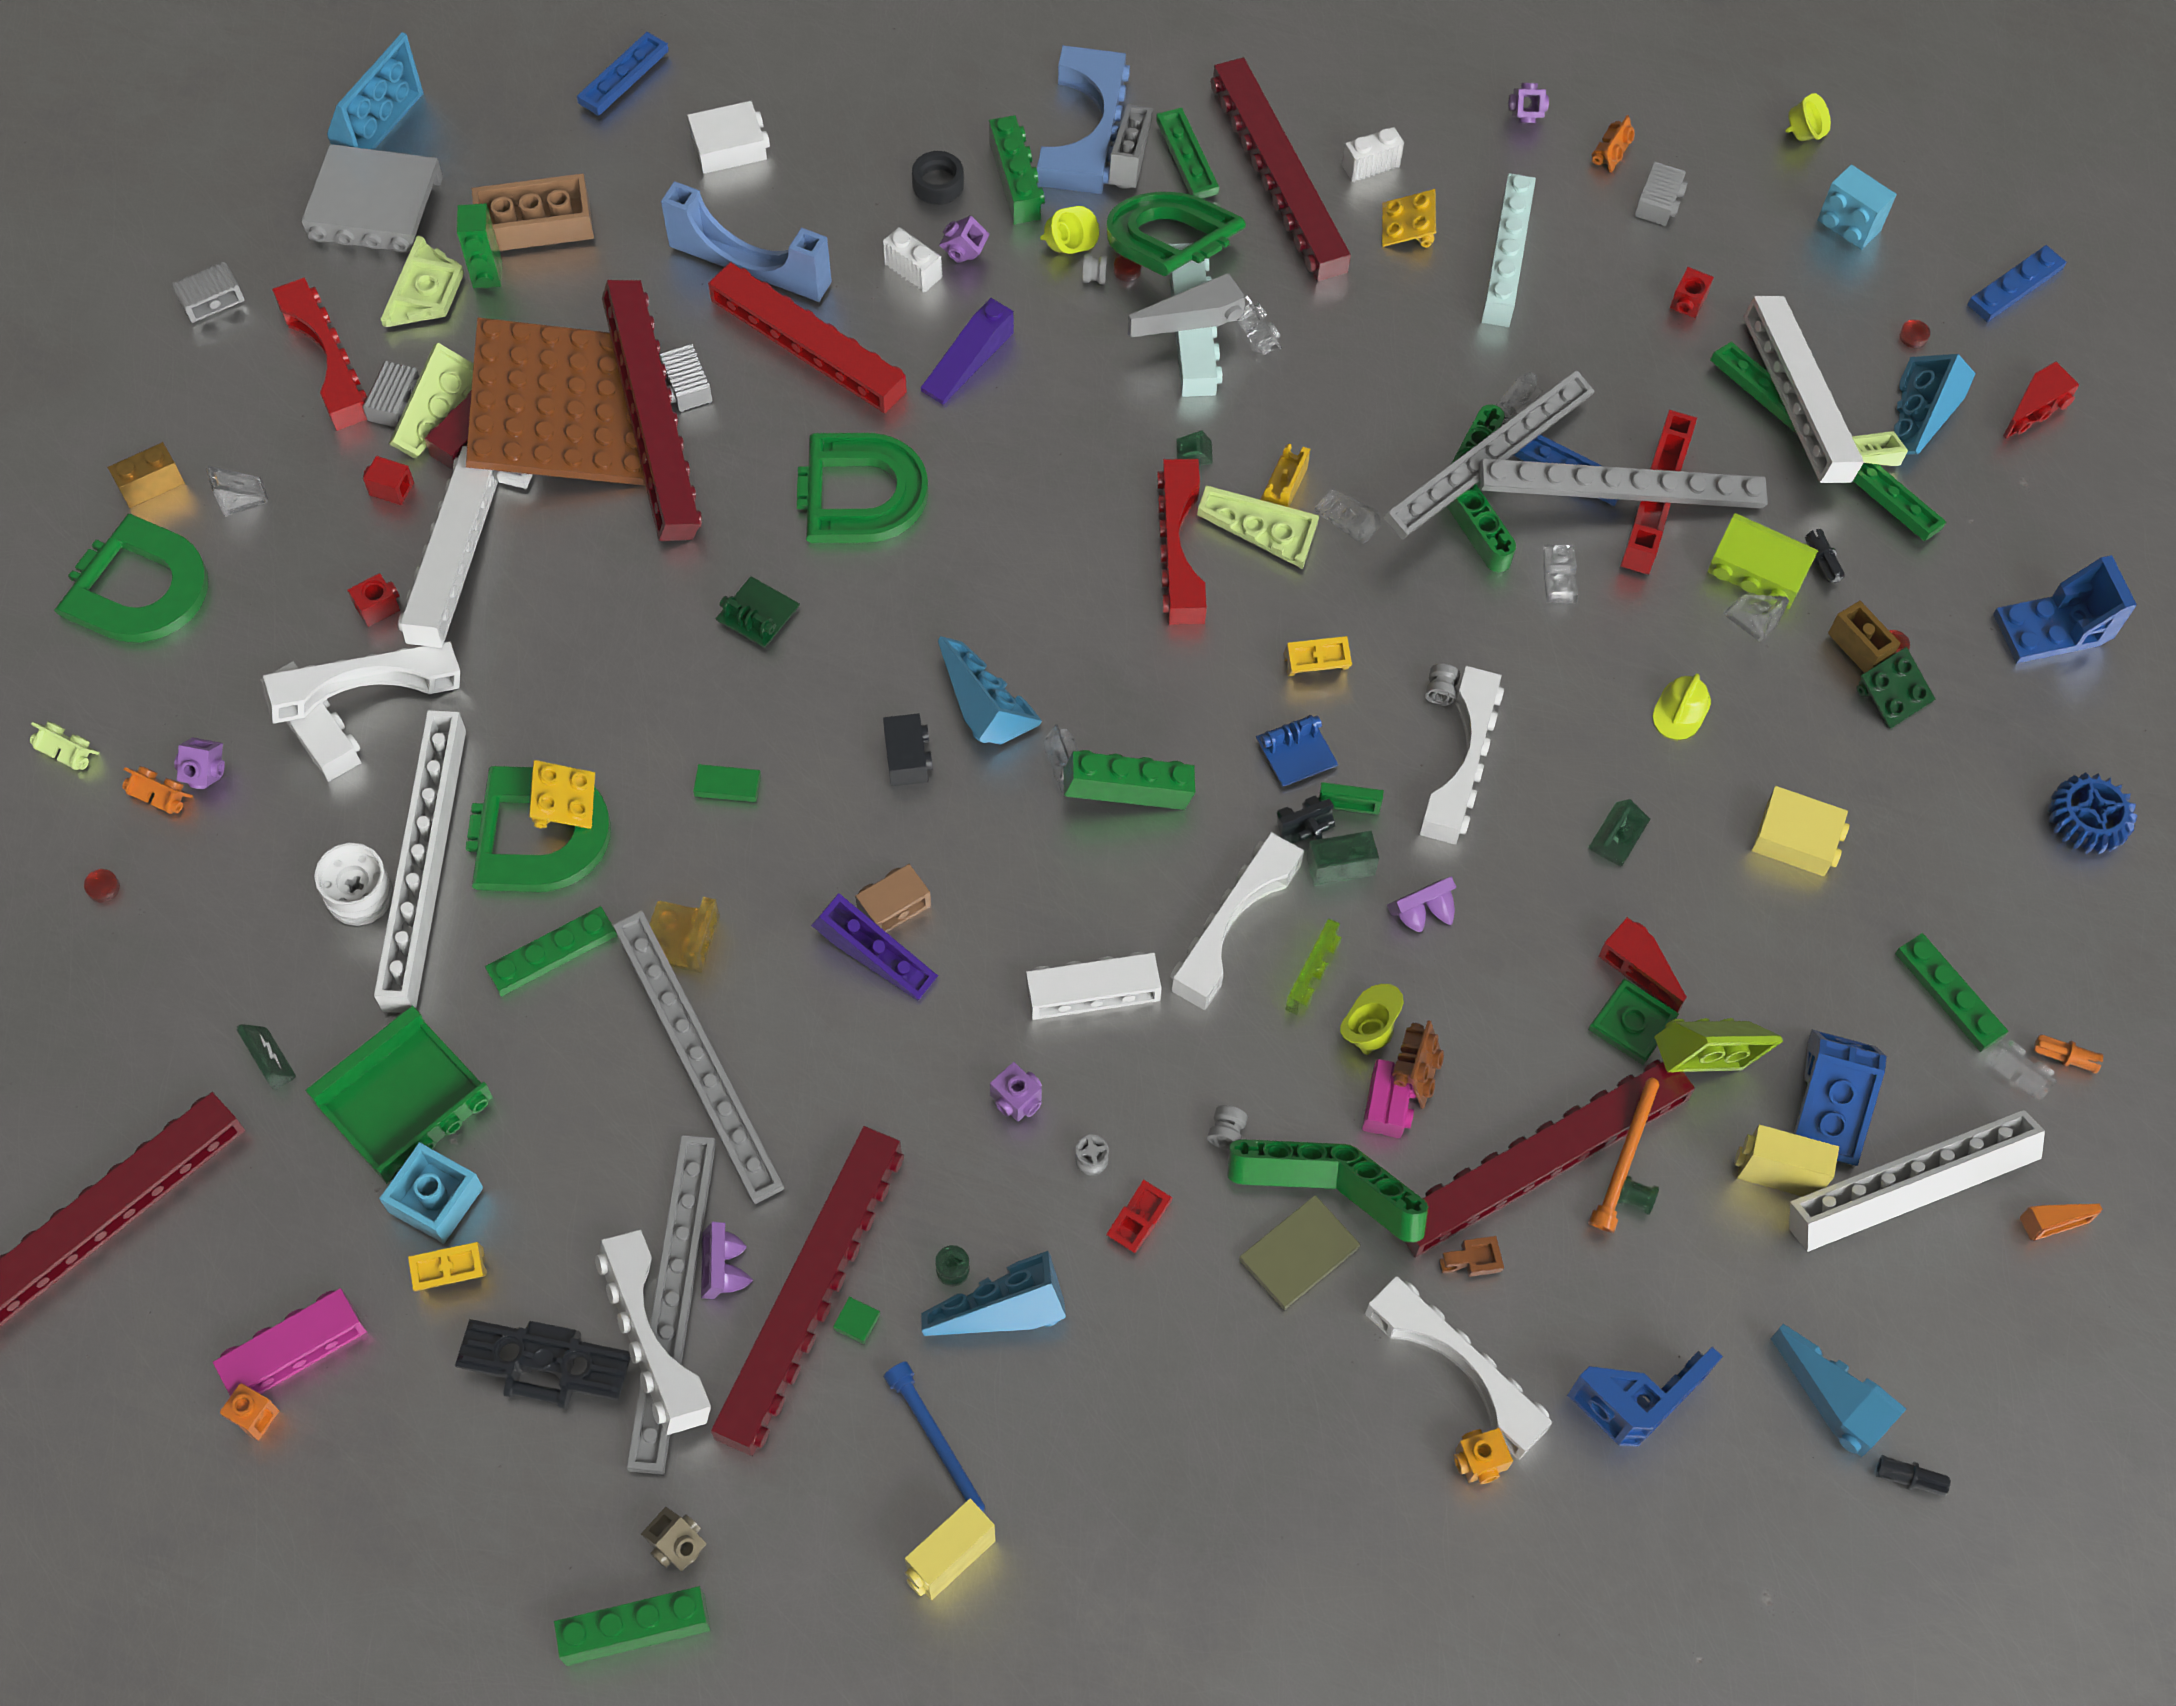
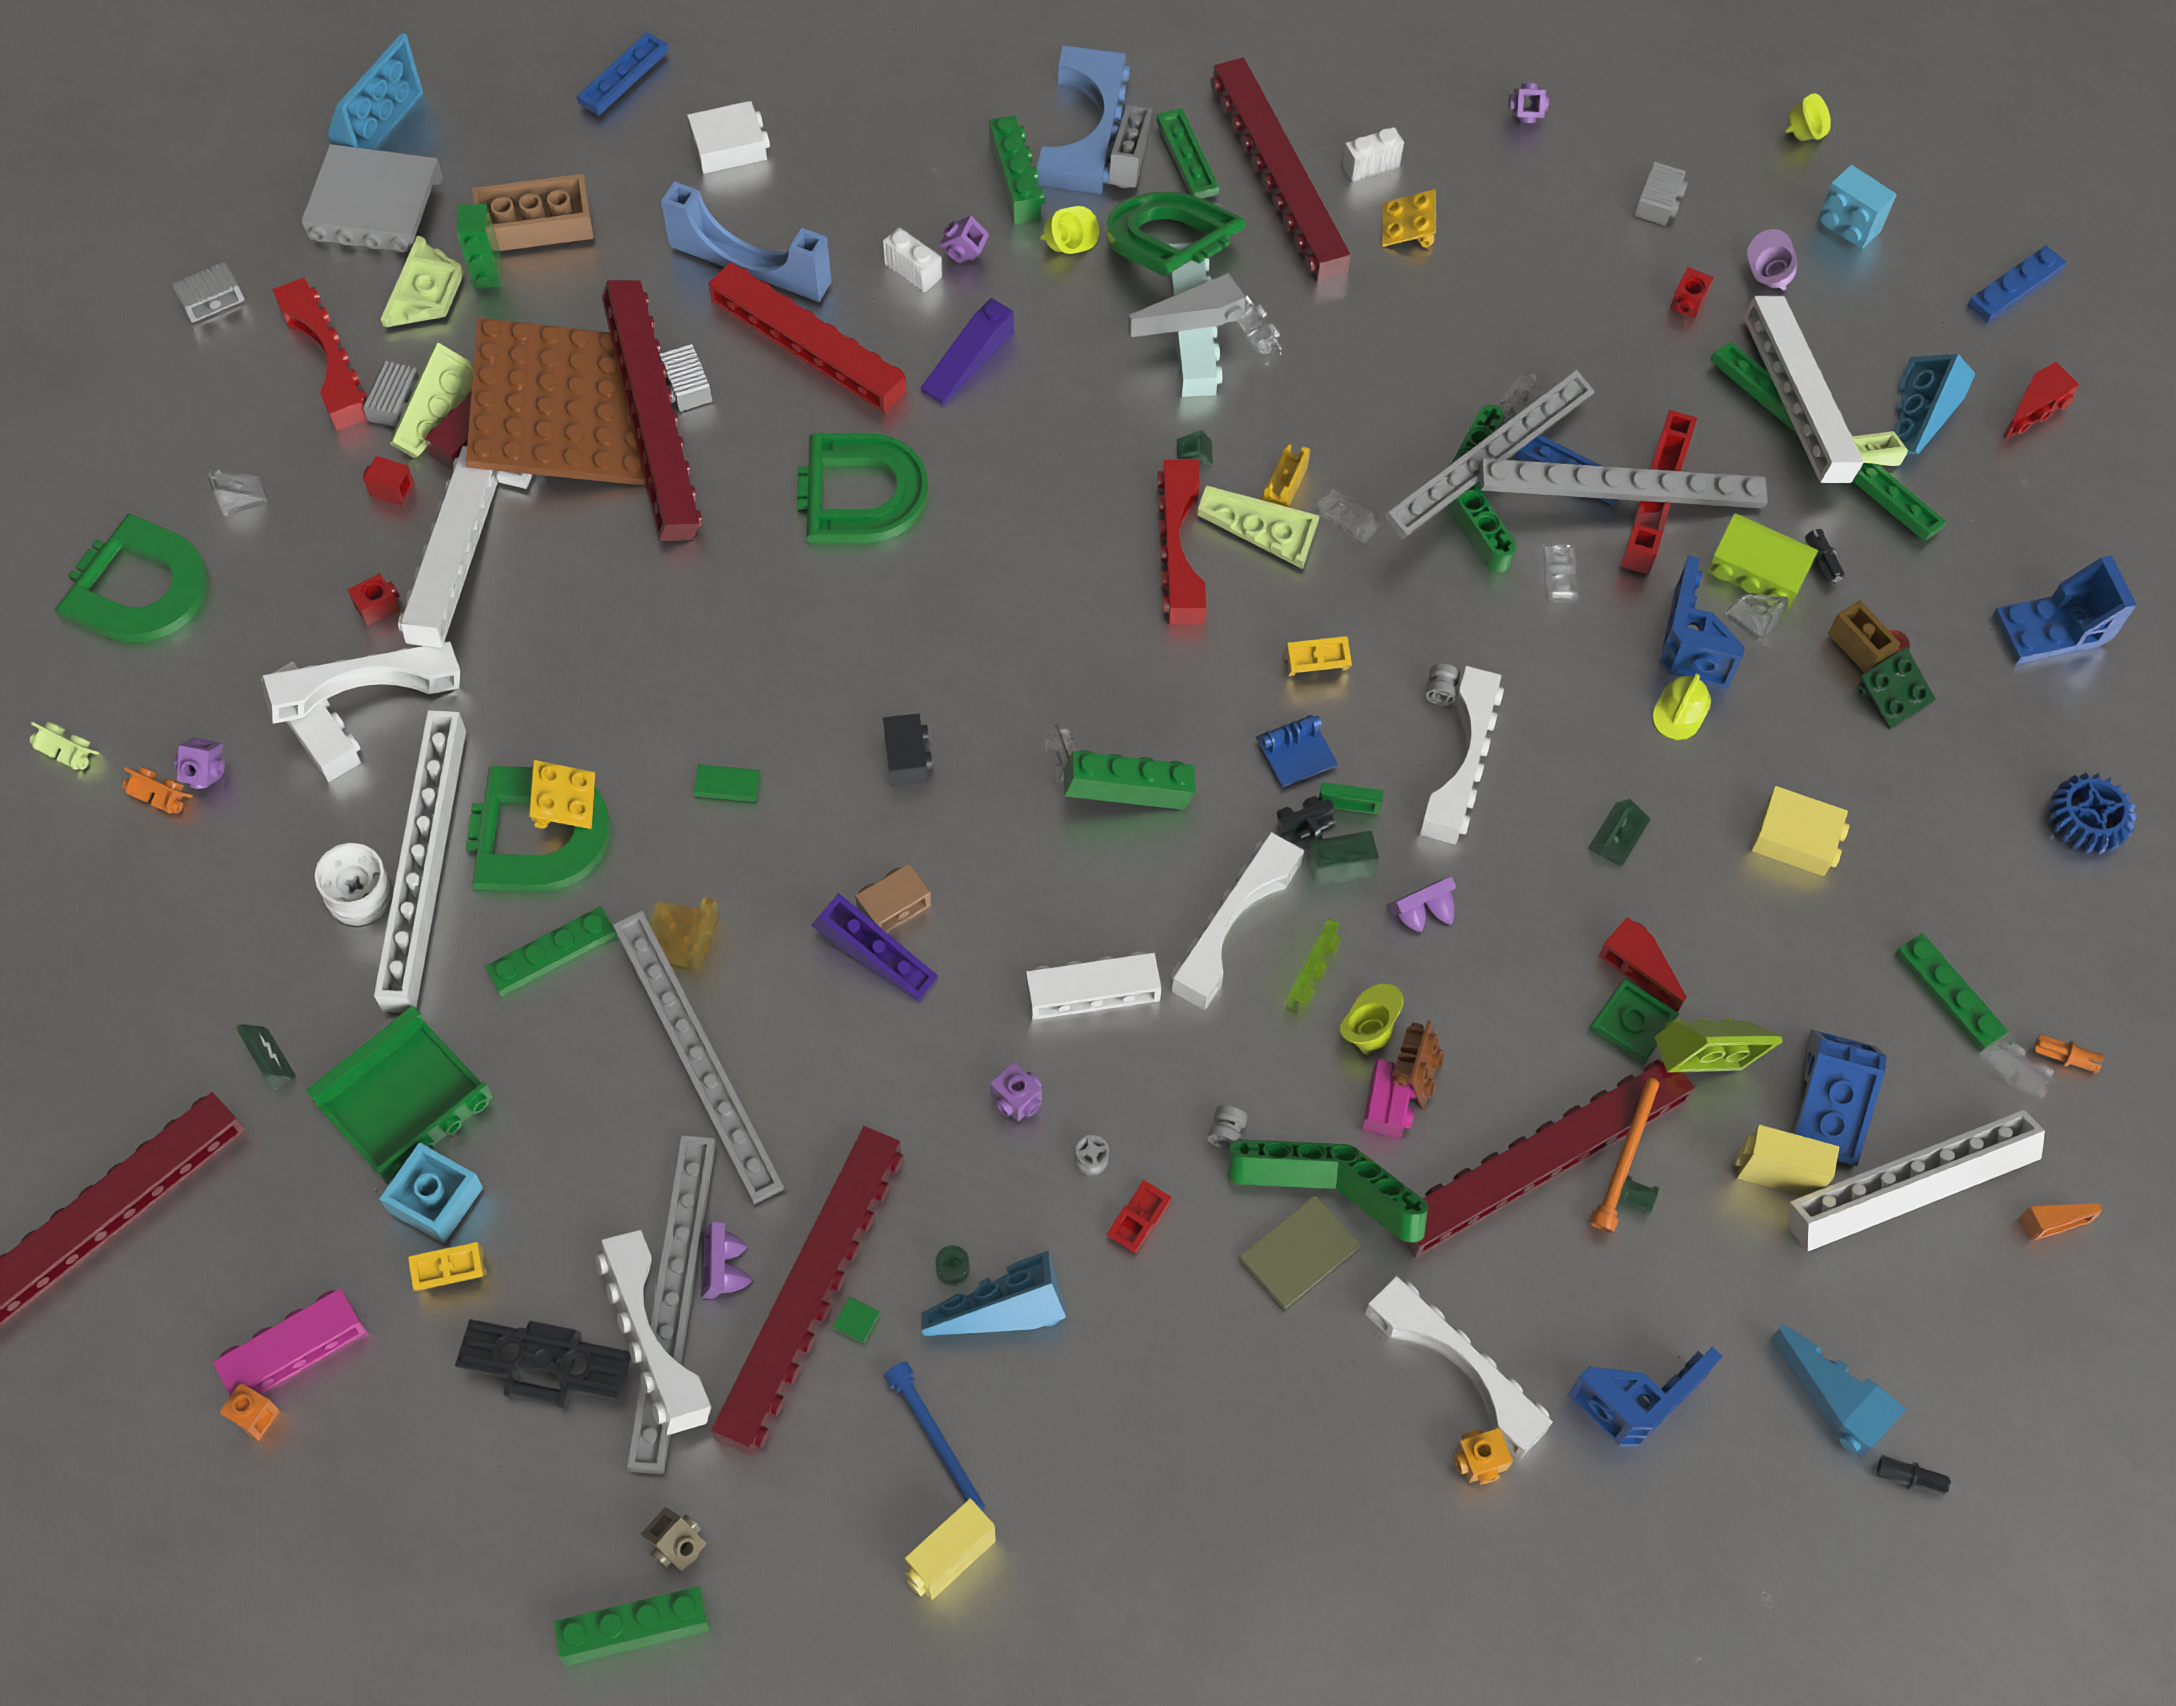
(101, 885): clear red tile -> none
(146, 475): pearl gold brick -> none
(756, 611): dark green hinge -> none
(933, 192): black tyre -> none
(982, 696): dark azure wedge -> none
(1094, 269): light grey wheel -> none
(1126, 269): clear red tile -> none
(1478, 1255): dark orange plate -> none
(1508, 250): light aqua brick -> none
(1614, 143): orange hinge -> none
(1707, 651): none -> blue bracket
(1772, 258): none -> lavender piece
(1914, 333): clear red tile -> none

